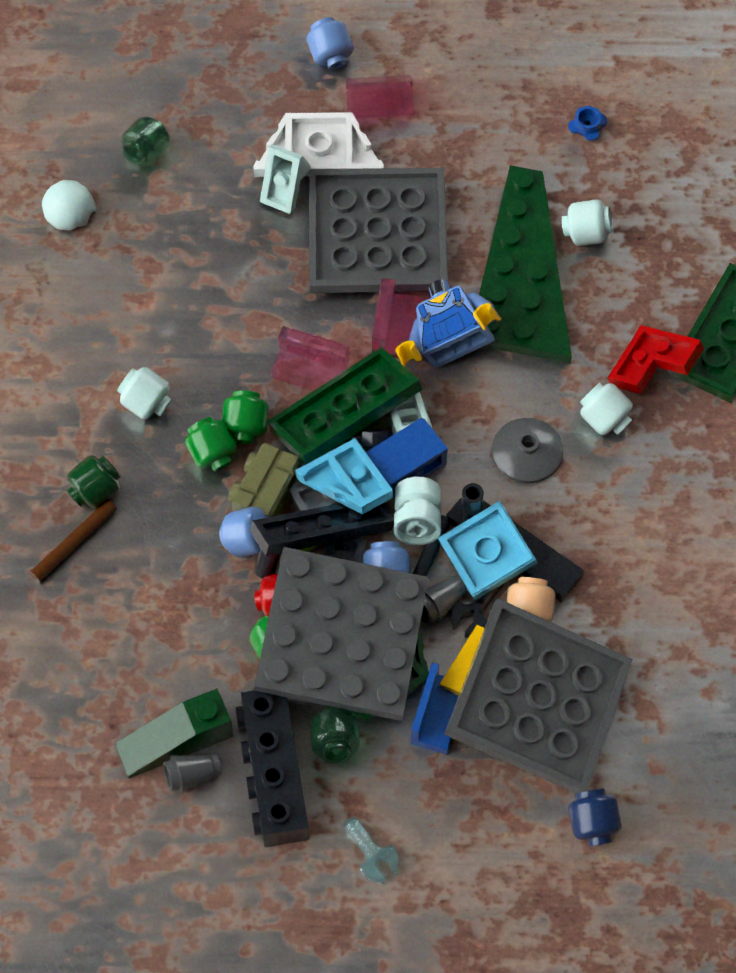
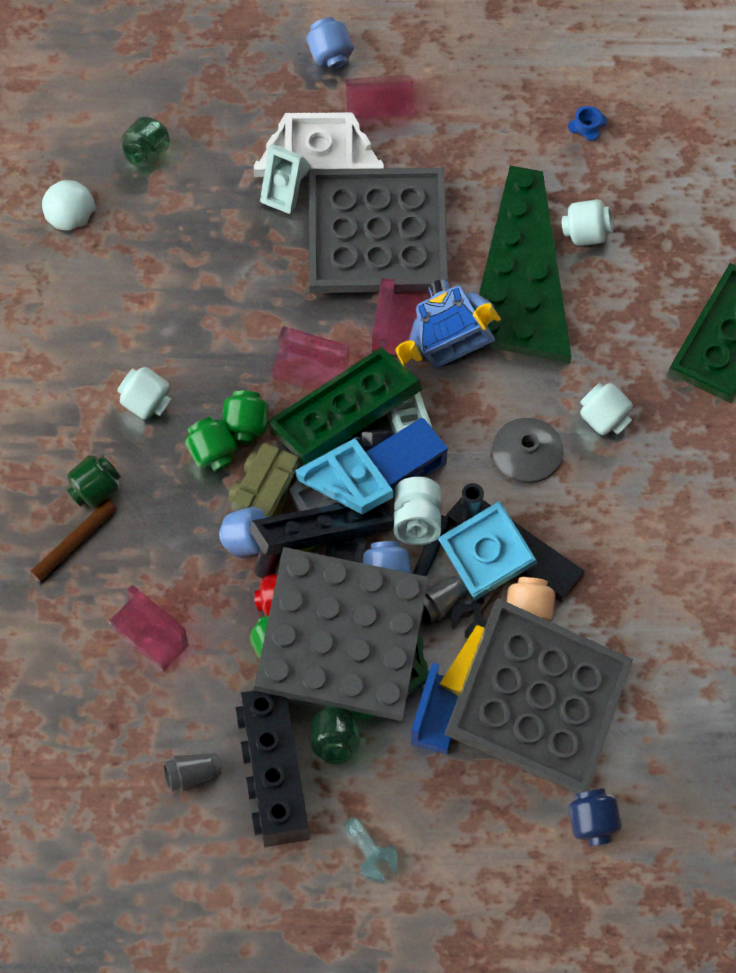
(150, 629): none -> clear pink panel
(178, 731): slope -> none
(653, 350): red plate -> none

